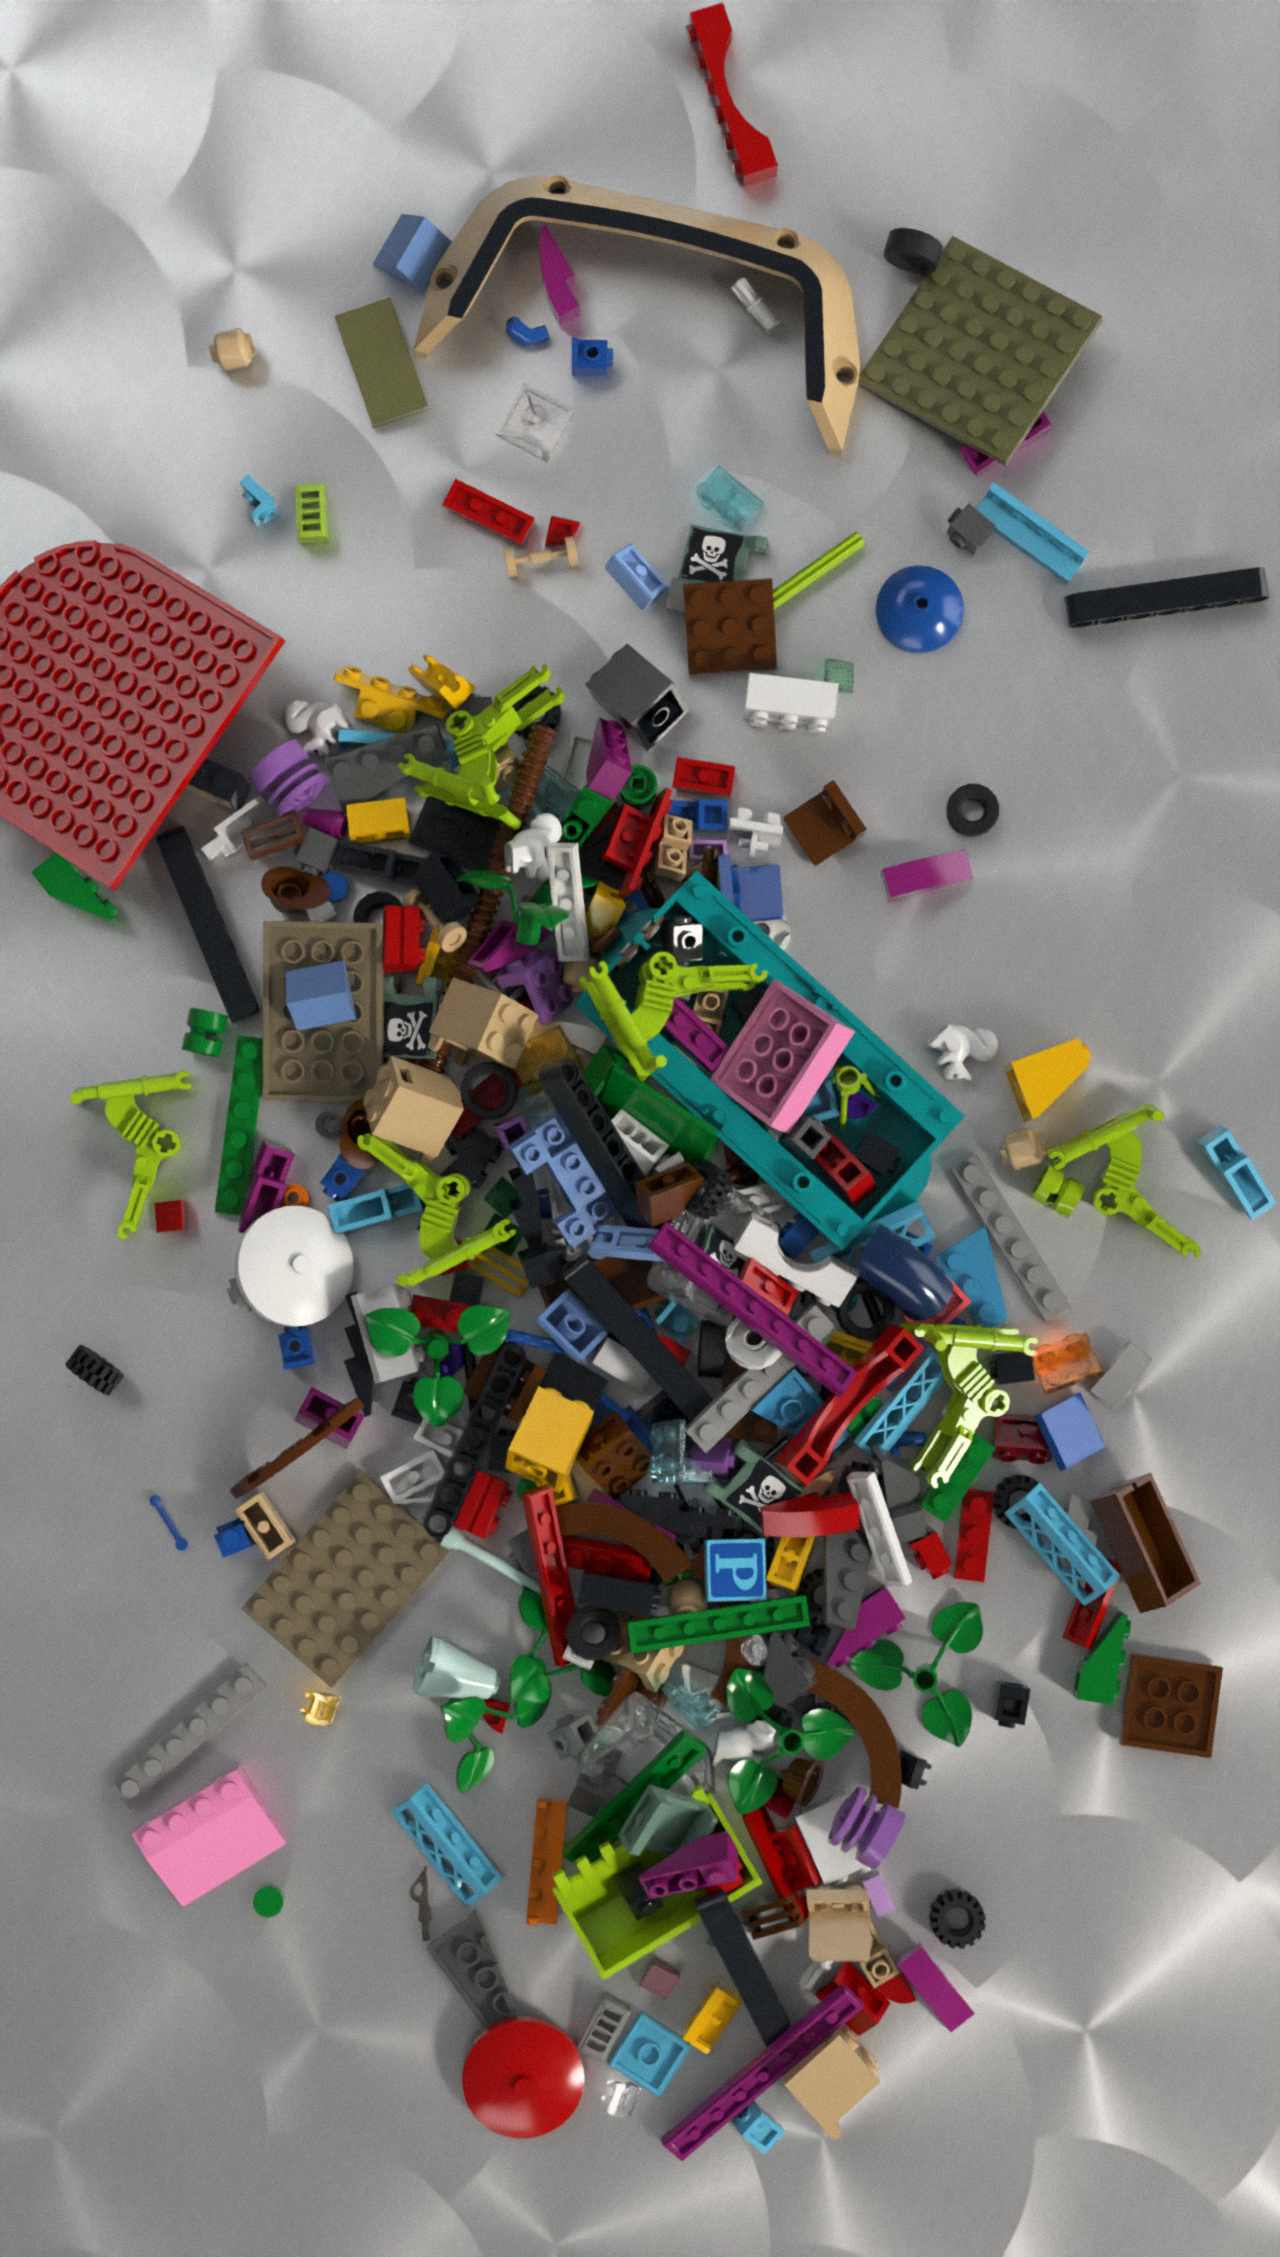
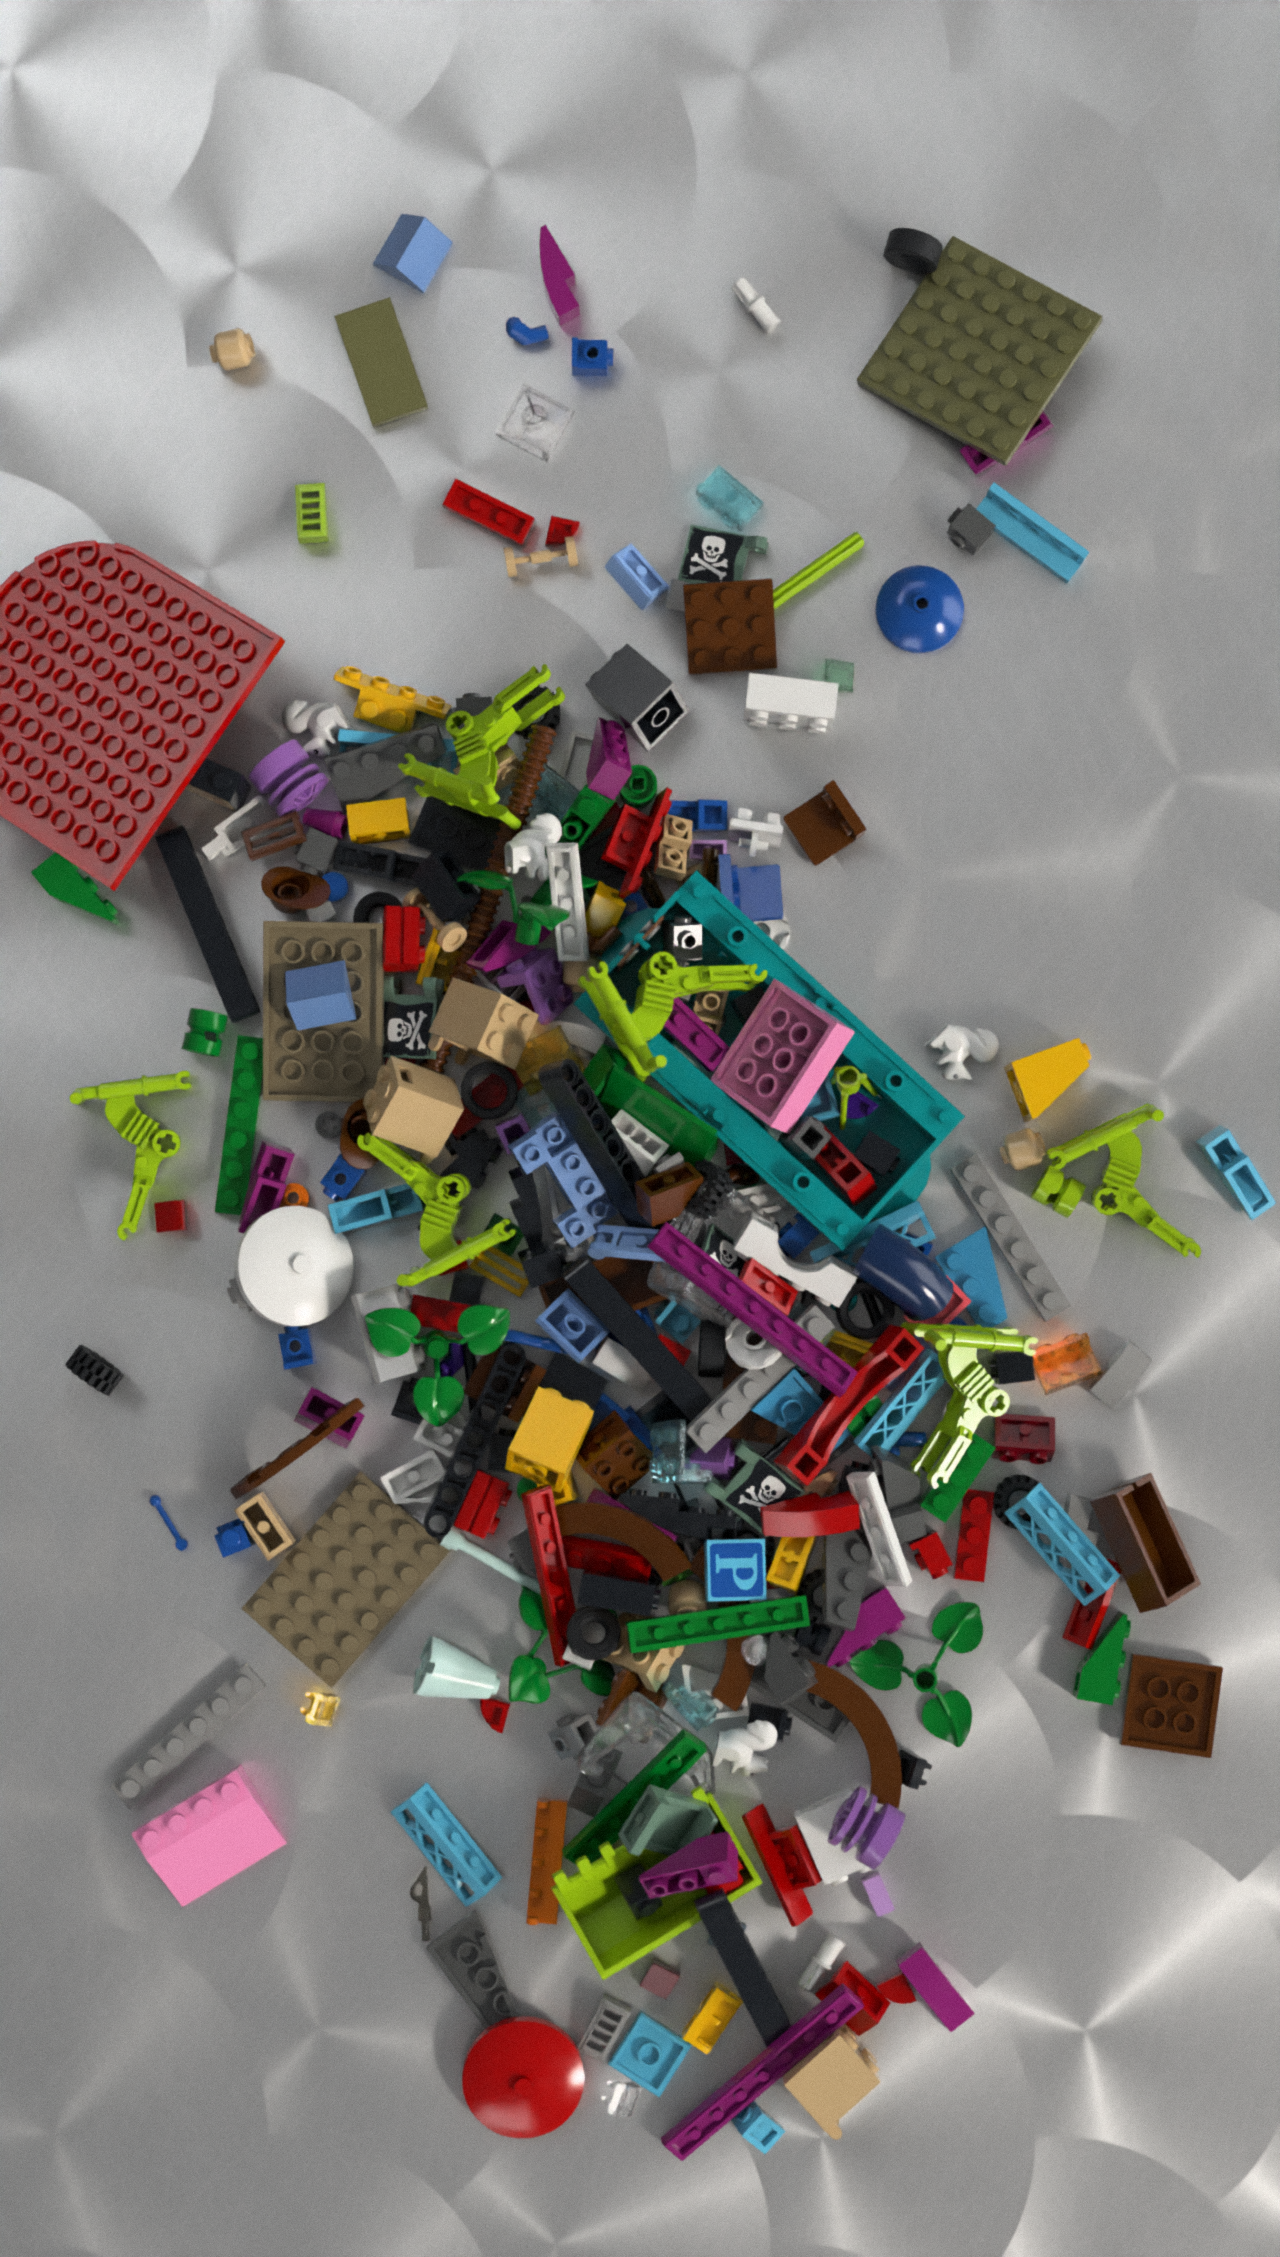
(257, 495): medium azure bracket -> none
(268, 1901): green tile -> none
(359, 1366): black slope -> none
(442, 682): yellow hinge -> none
(459, 1722): green plant -> none
(500, 1196): clear green slope -> none
(545, 1209): blue tile -> none
(703, 777): red plate -> none
(751, 150): red arch -> none
(755, 1922): reddish brown tile -> none
(780, 1802): dark red slope -> none
(802, 1779): reddish brown piece -> none
(821, 1738): green plant -> none
(827, 296): tan panel -> none
(839, 1923): tan bracket -> none
(880, 1964): tan slope -> none
(926, 874): magenta slope -> none
(959, 822): black tyre -> none
(970, 1931): black tyre -> none
(1017, 1692): black brick -> none
(1070, 1431): tile -> none
(1166, 597): black beam -> none

